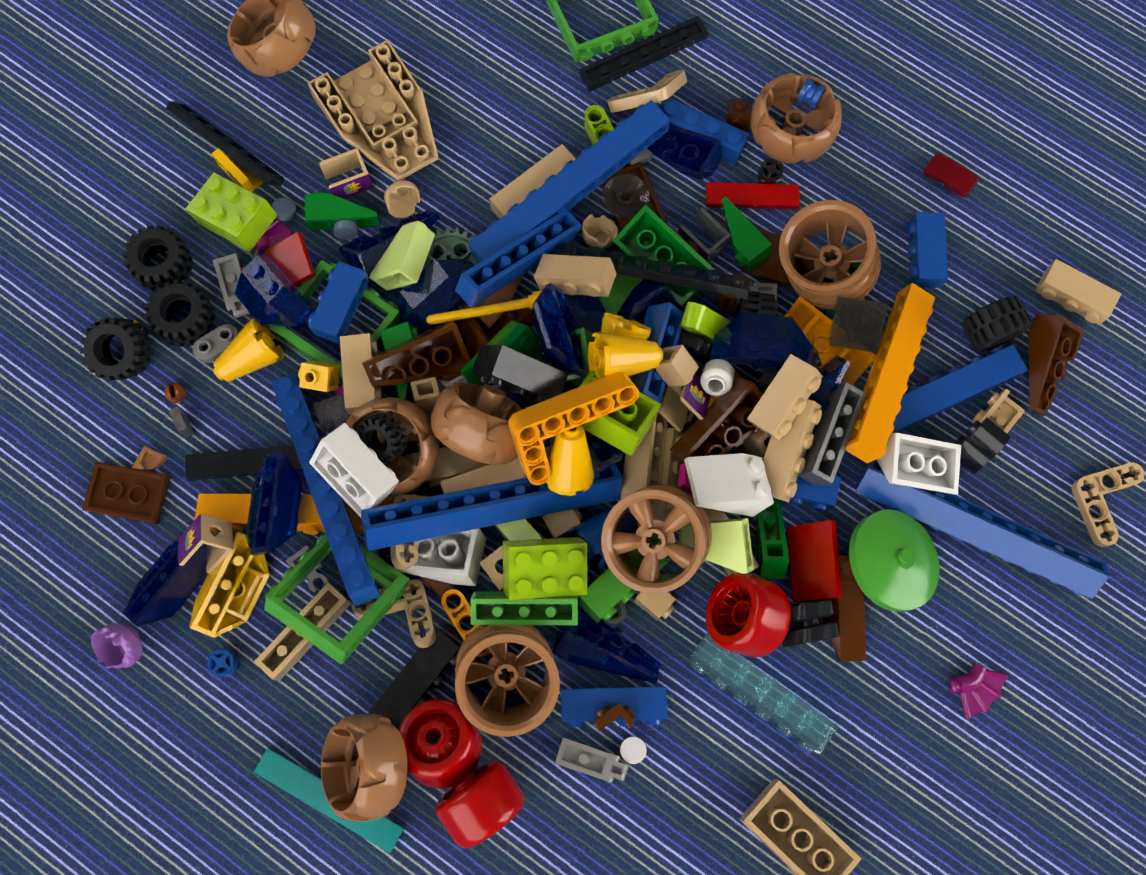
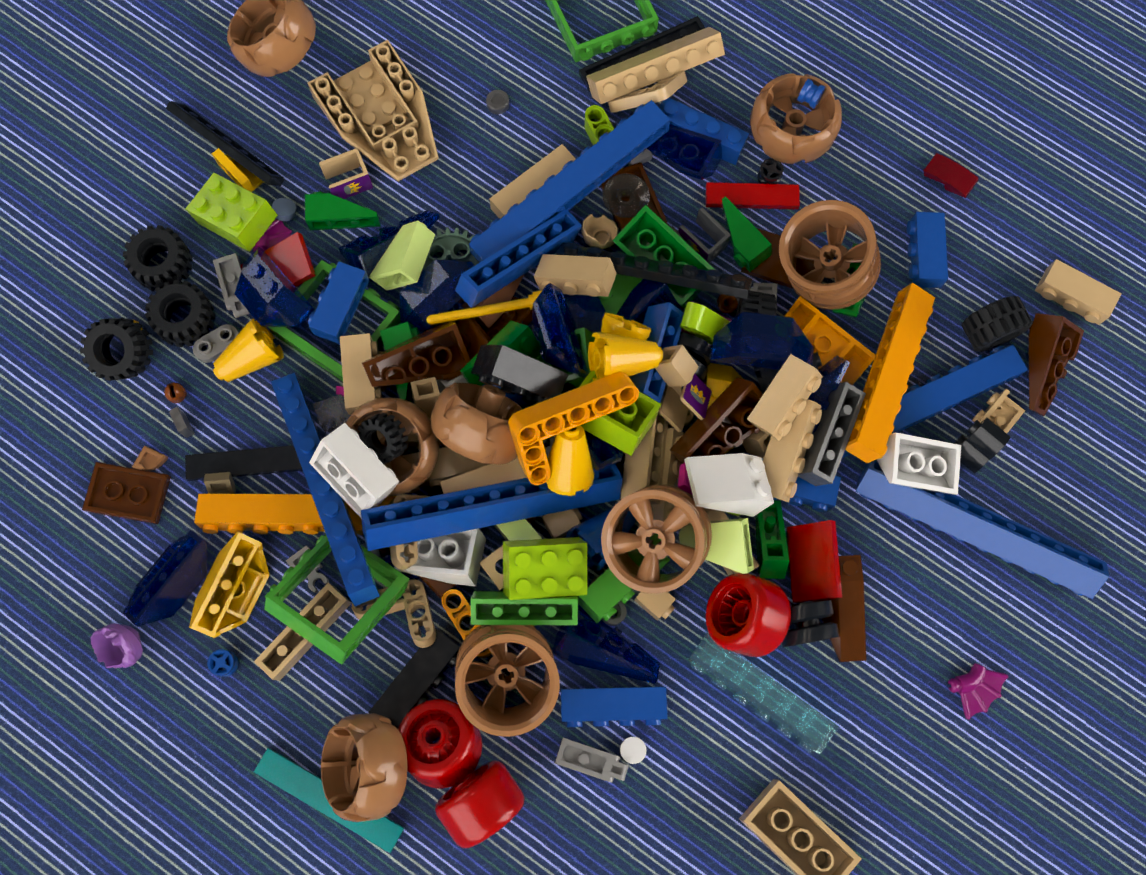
(198, 533): tan piece -> none
(220, 483): none -> dark tan plate
(273, 504): clear blue wedge -> none
(319, 376): yellow brick -> none
(345, 229): sand blue tile -> none
(401, 198): tan hair -> none
(497, 101): none -> flat silver tile
(607, 715): reddish brown bracket -> none
(655, 65): none -> tan brick
(717, 377): white head -> none
(739, 113): reddish brown bracket -> none
(857, 324): clear smoke tile -> none
(894, 560): bright green dish -> none
(1097, 490): tan beam -> none

